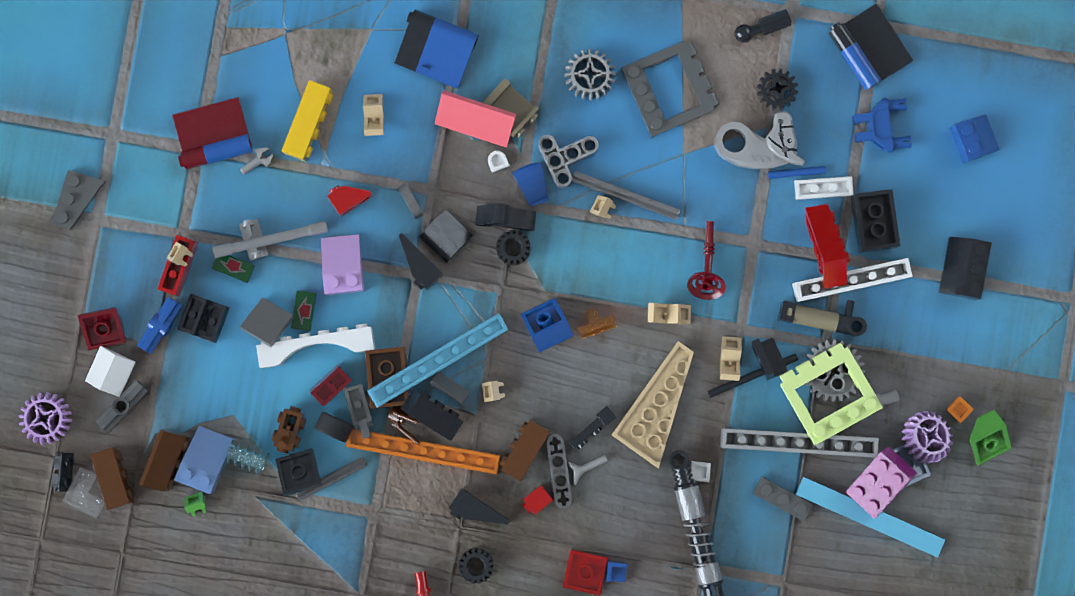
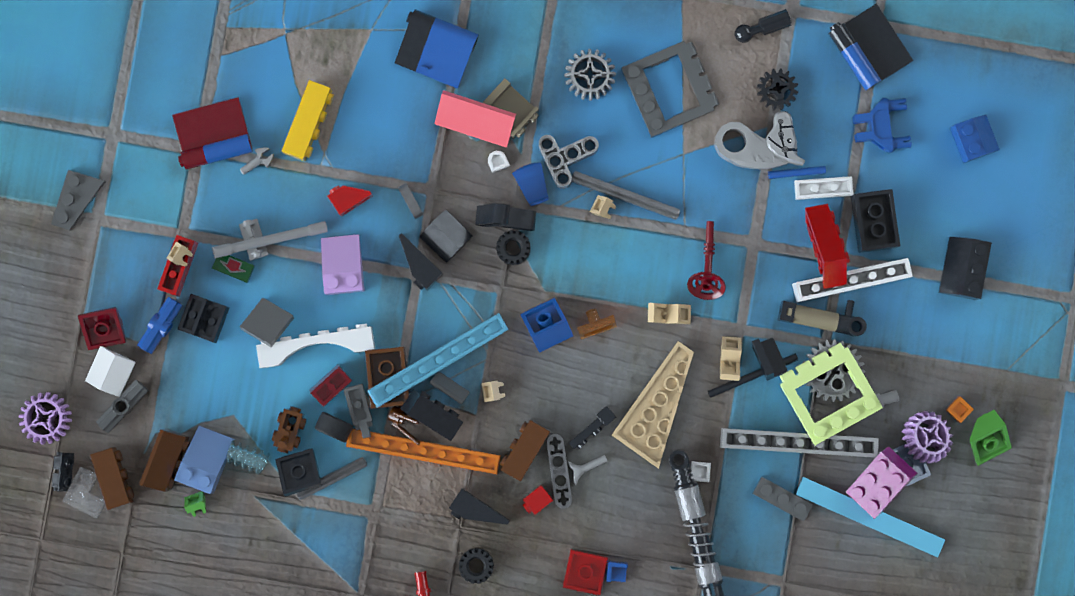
(303, 310): dark green tile -> none
(373, 114): tan slope -> none

